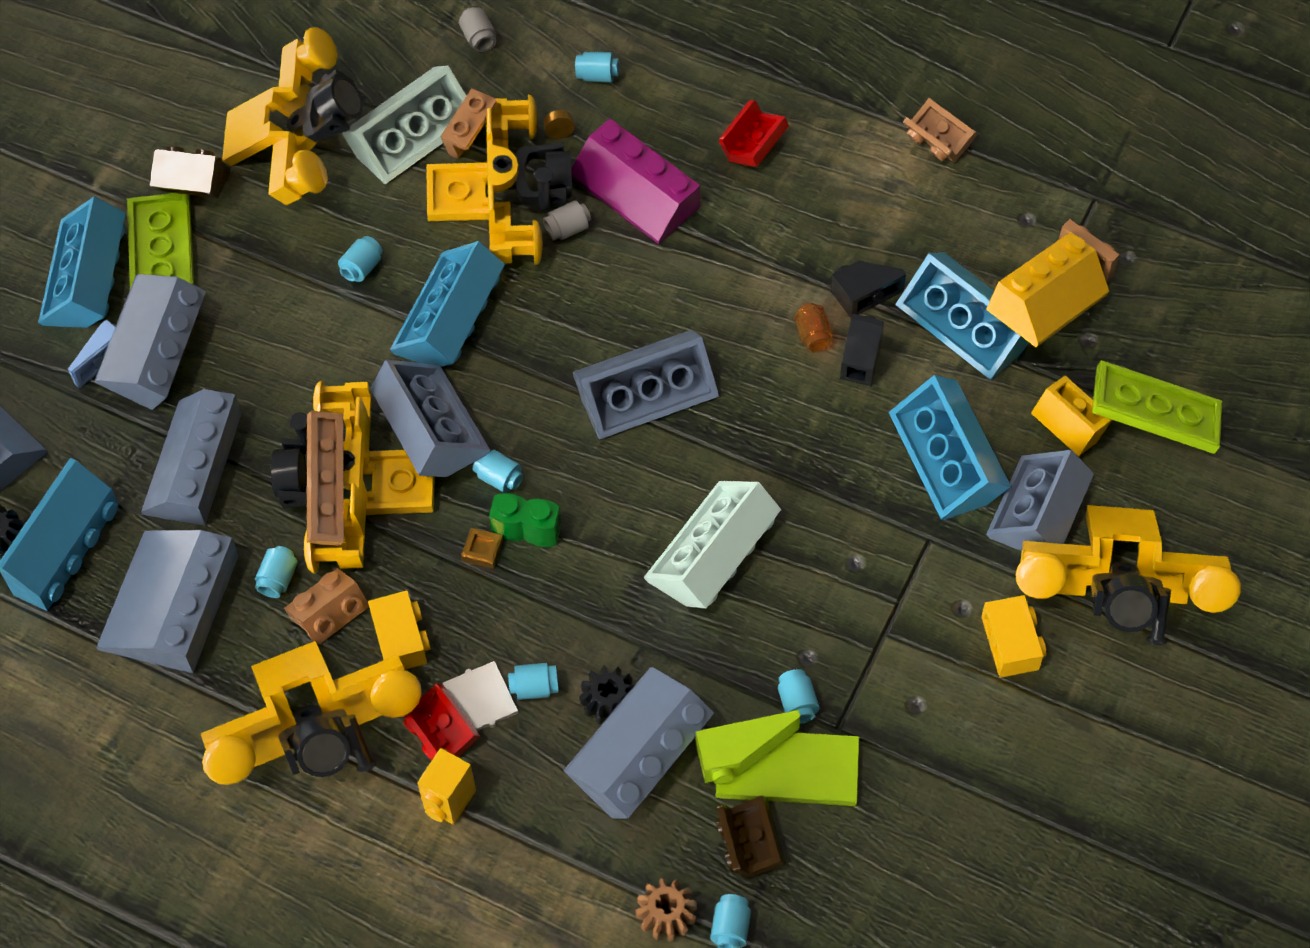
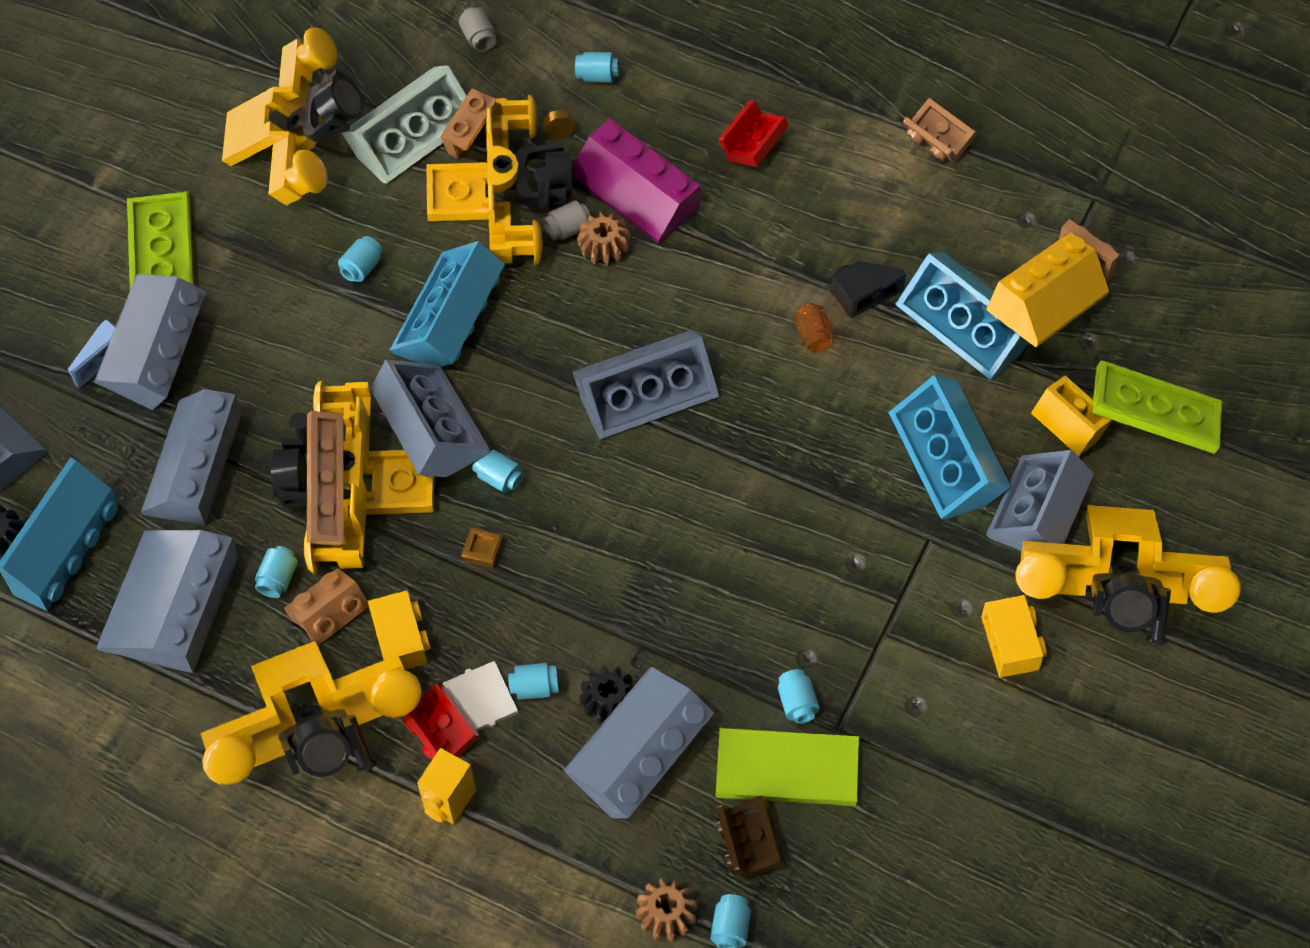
(83, 265): dark azure slope -> none
(188, 173): slope -> none
(531, 520): green brick -> none
(603, 238): none -> medium nougat gear
(714, 543): light aqua slope -> none
(737, 746): lime slope -> none
(862, 349): black slope -> none

